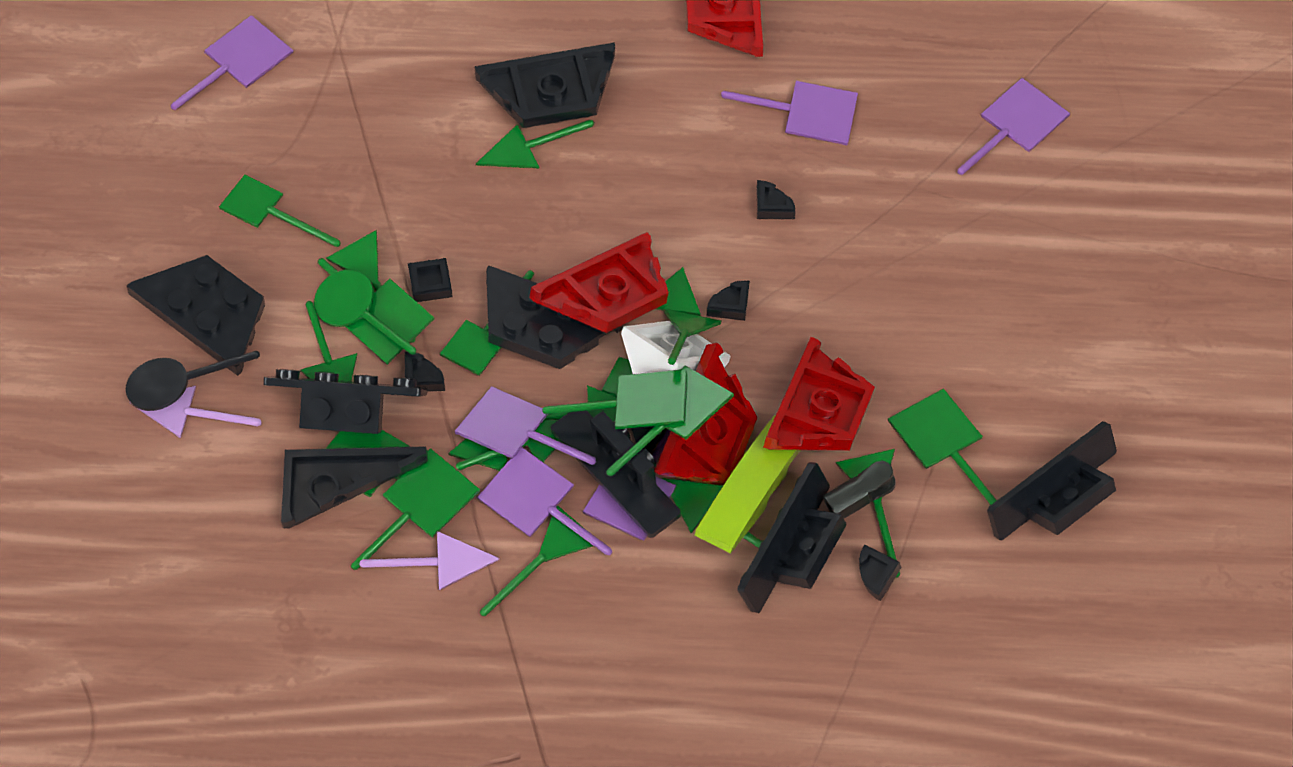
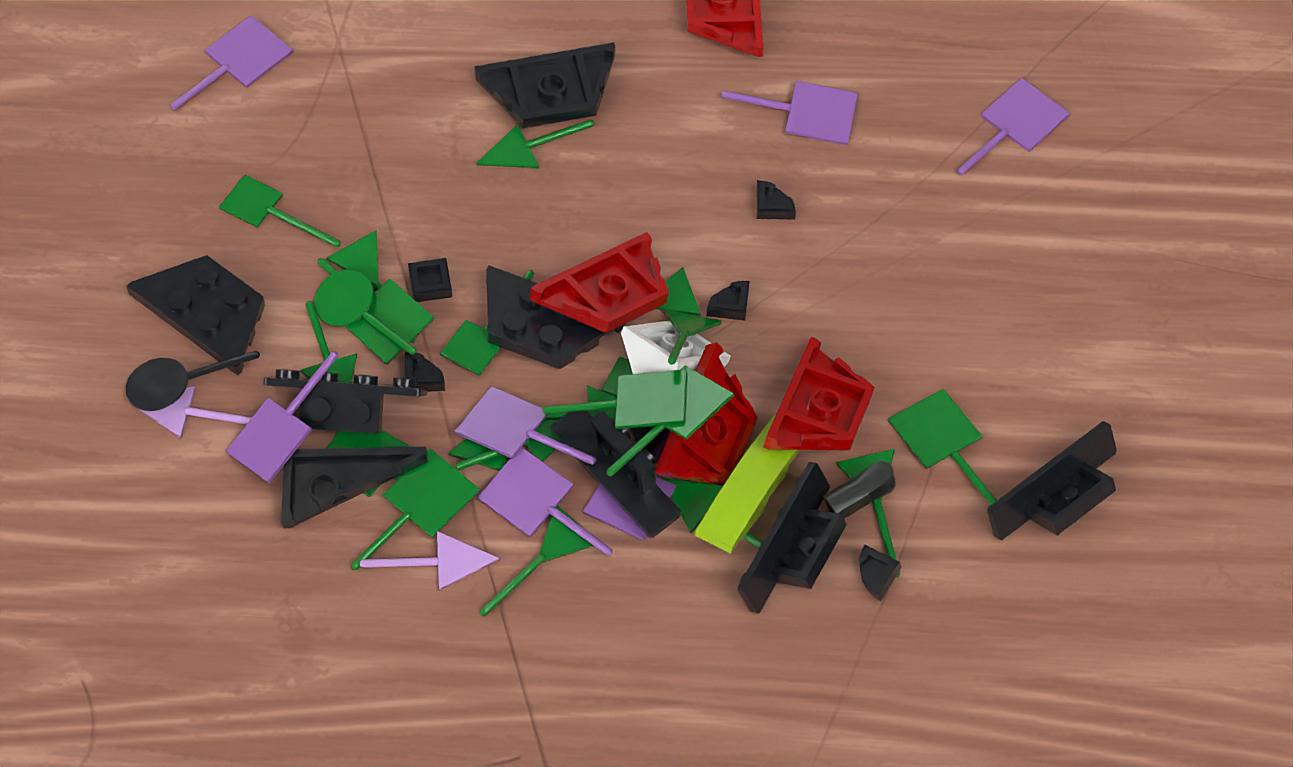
(275, 432): none -> medium lavender piece

